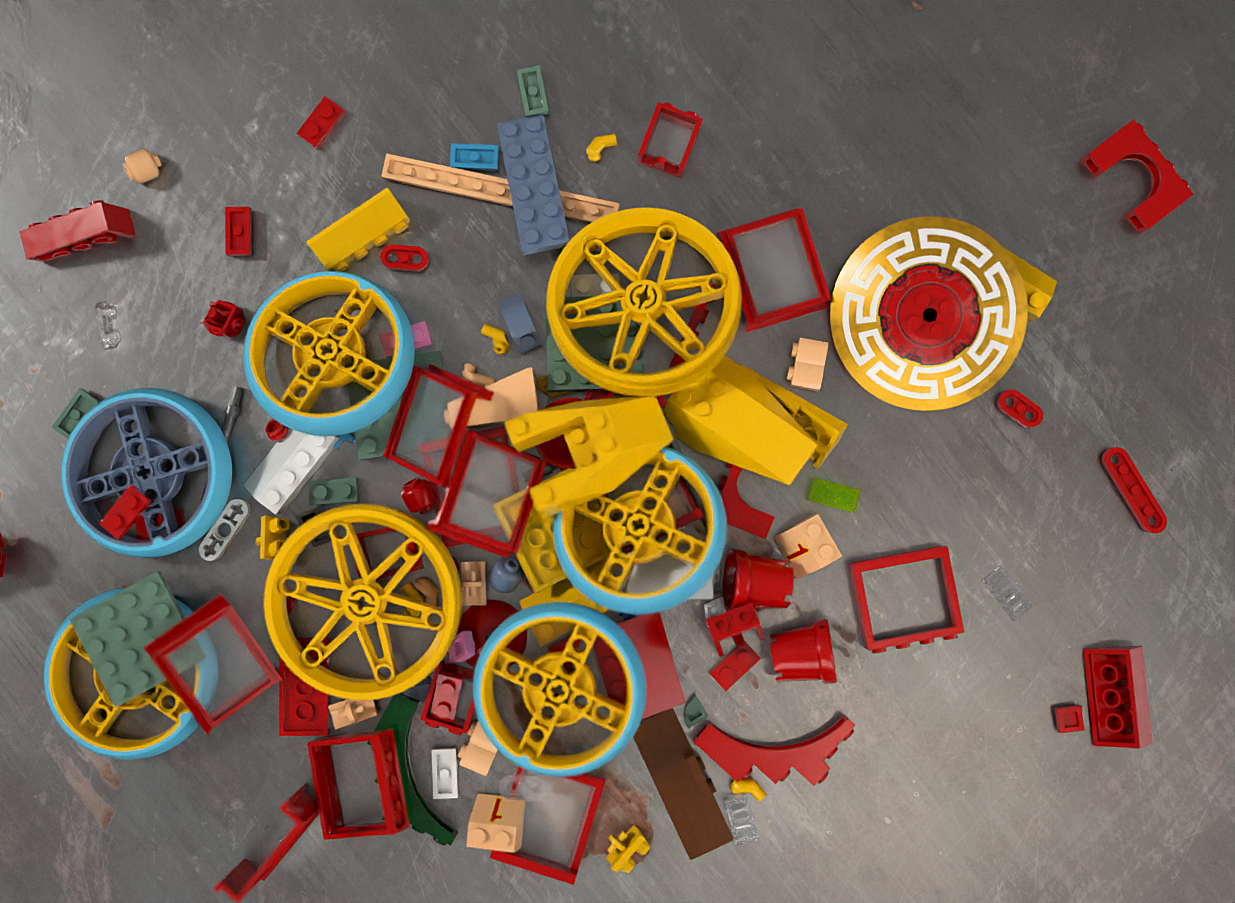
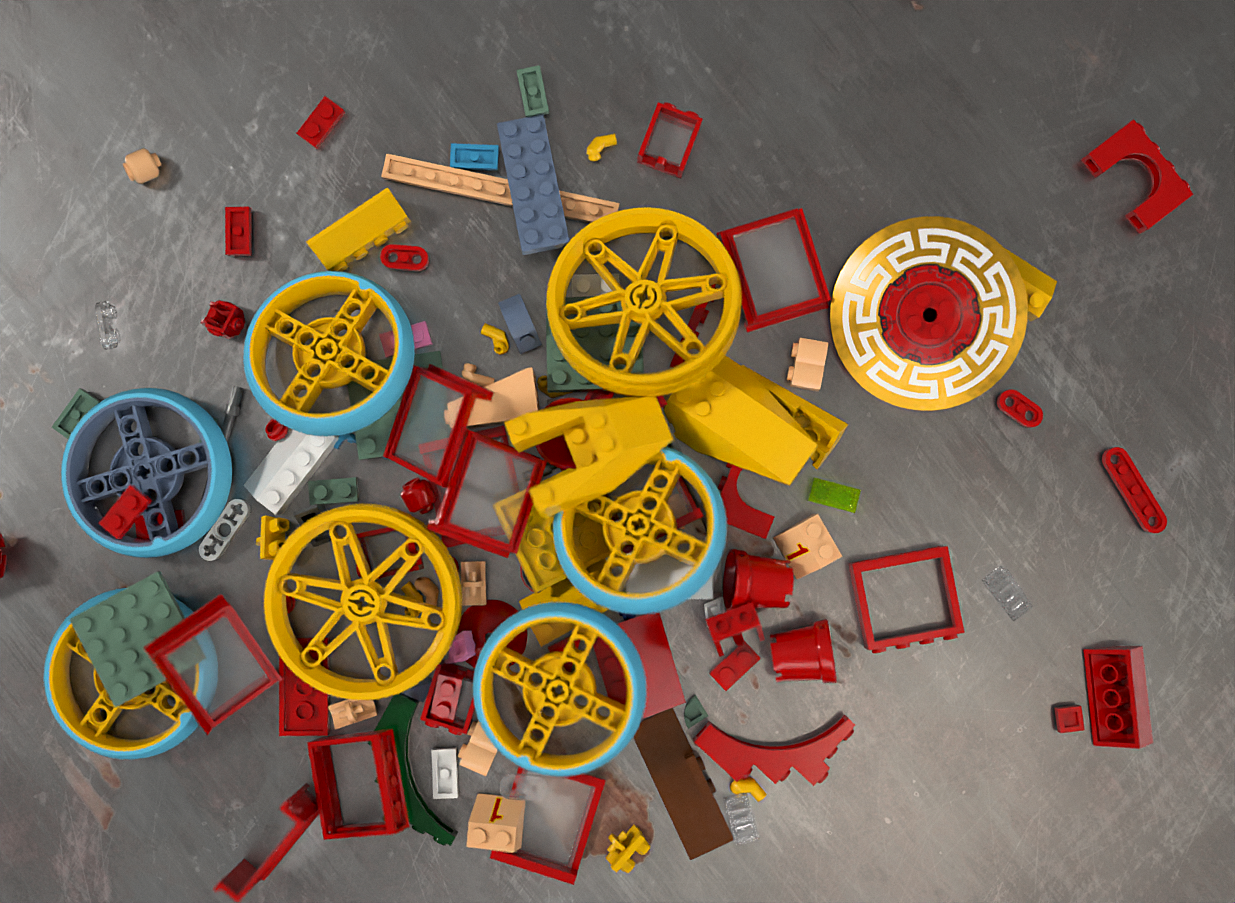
(76, 231): wedge -> none
(505, 575): sand blue head -> none

